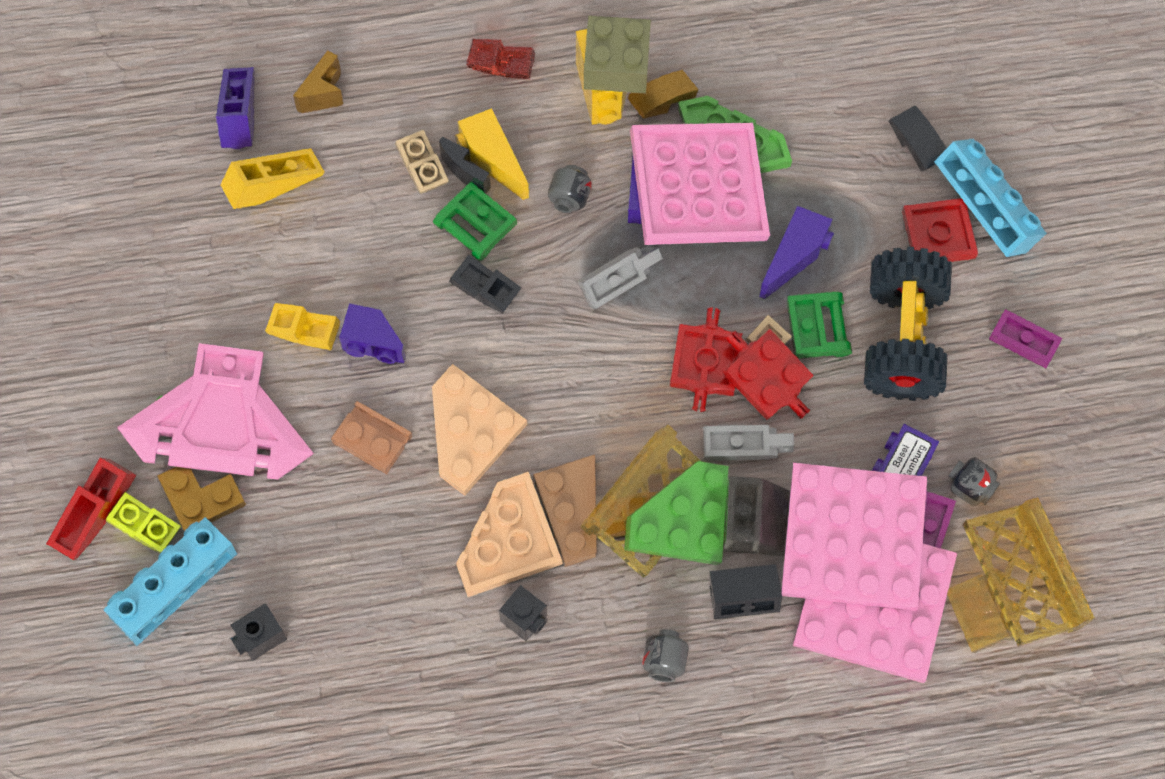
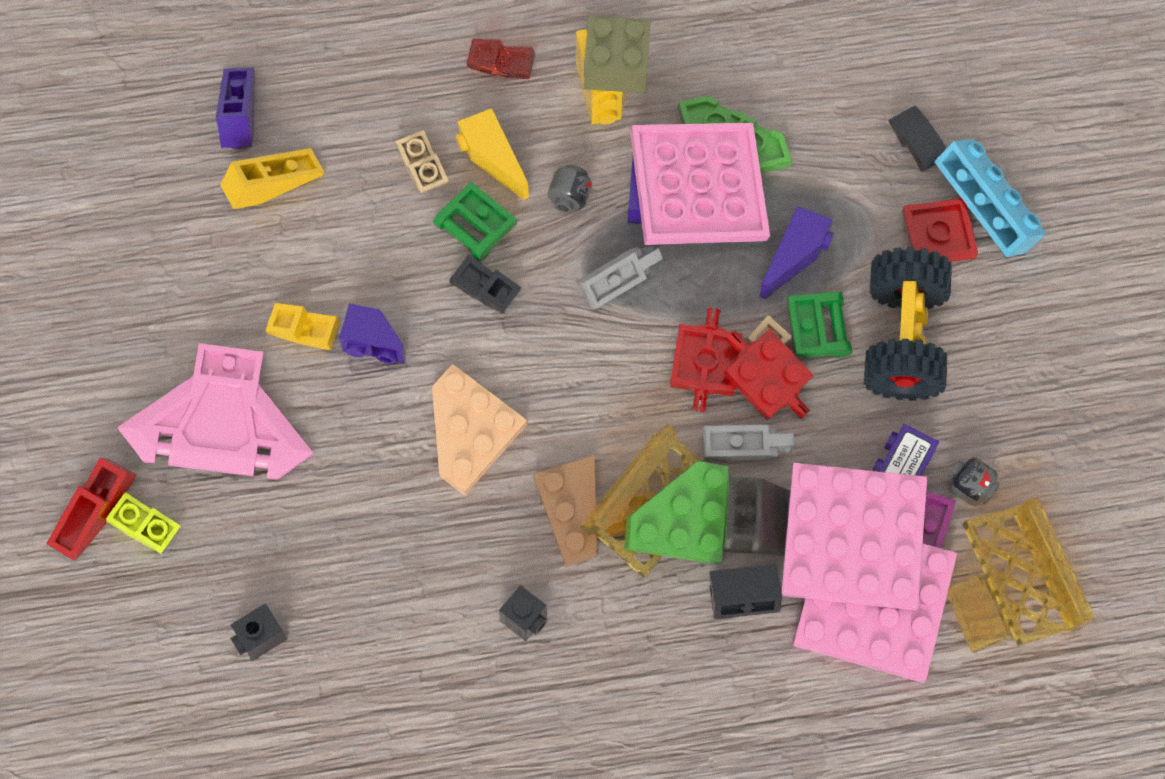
(170, 580): medium azure brick -> none
(196, 503): pearl gold plate -> none
(318, 88): pearl gold slope -> none
(371, 437): nougat plate -> none
(458, 162): black slope -> none
(508, 539): light nougat plate -> none
(662, 93): pearl gold slope -> none
(665, 656): dark grey head -> none
(1025, 338): magenta plate -> none

